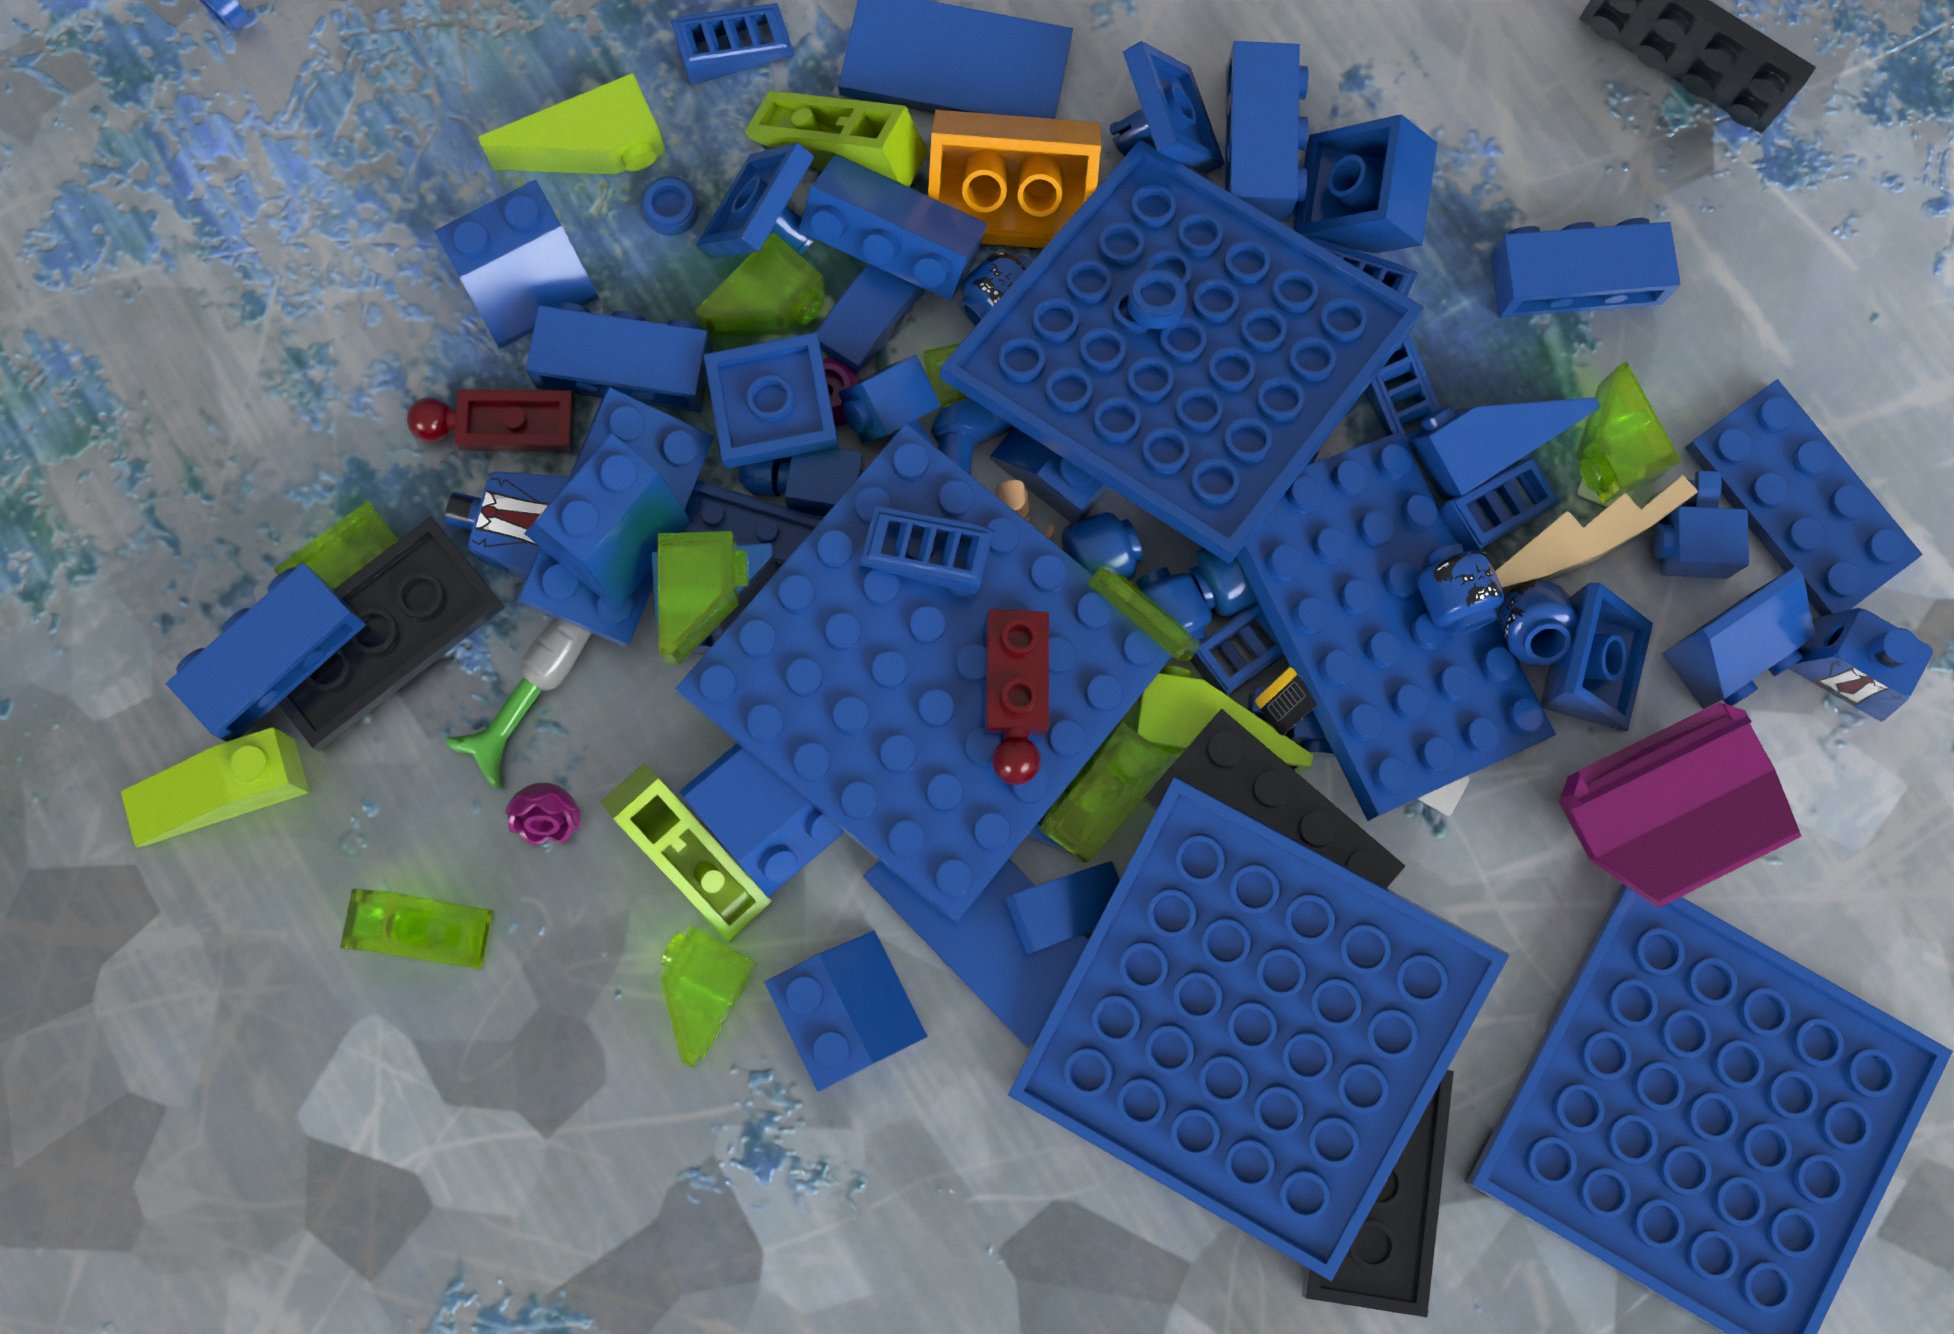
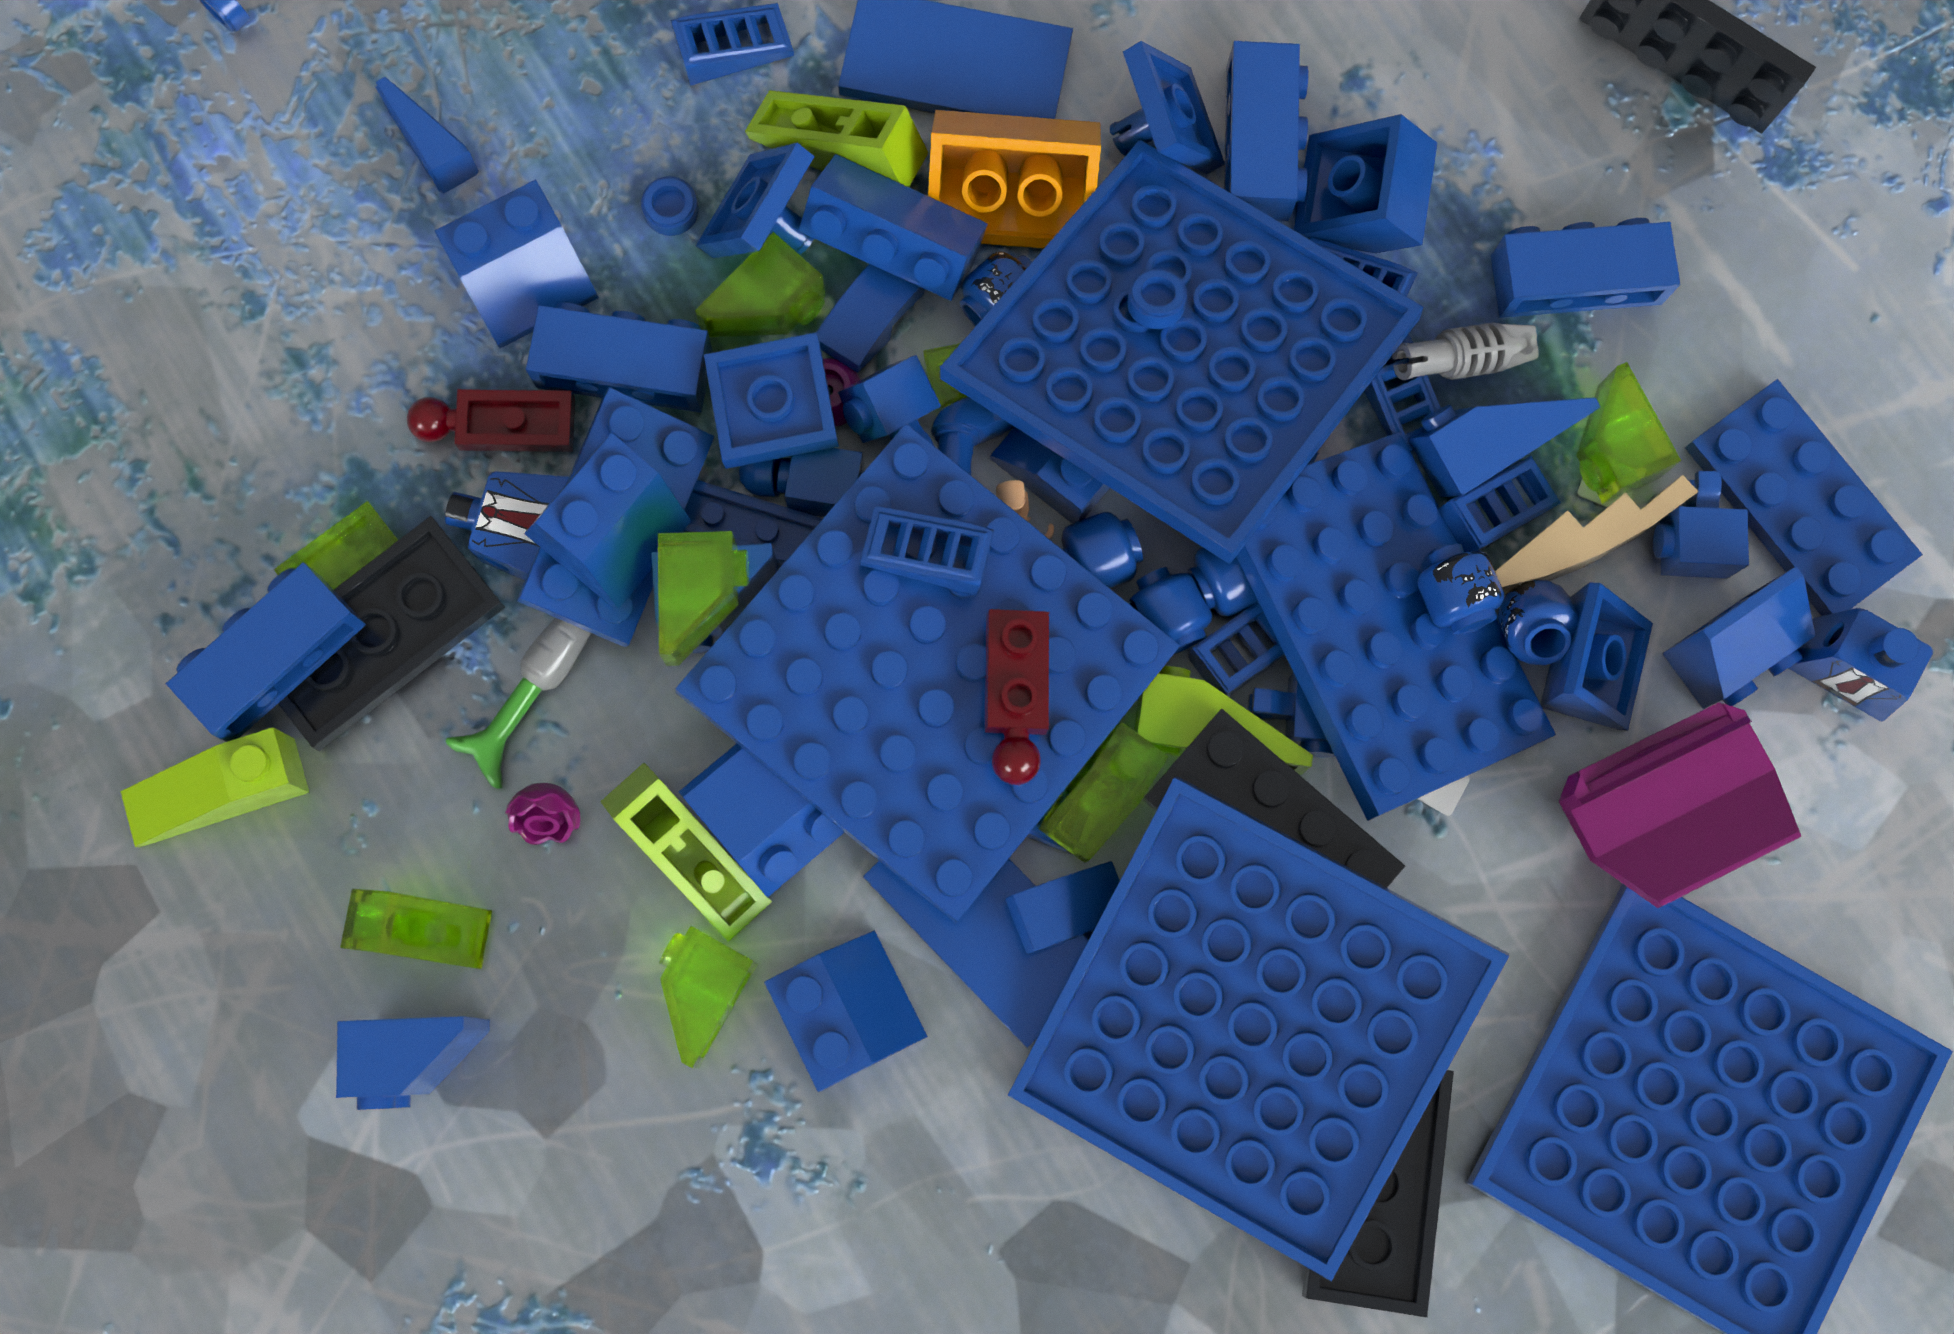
(399, 1058): none -> blue slope
(438, 150): none -> blue slope
(588, 134): lime slope -> none
(1145, 613): clear neon green tile -> none
(1286, 701): black sticker -> none
(1468, 351): none -> light grey hinge

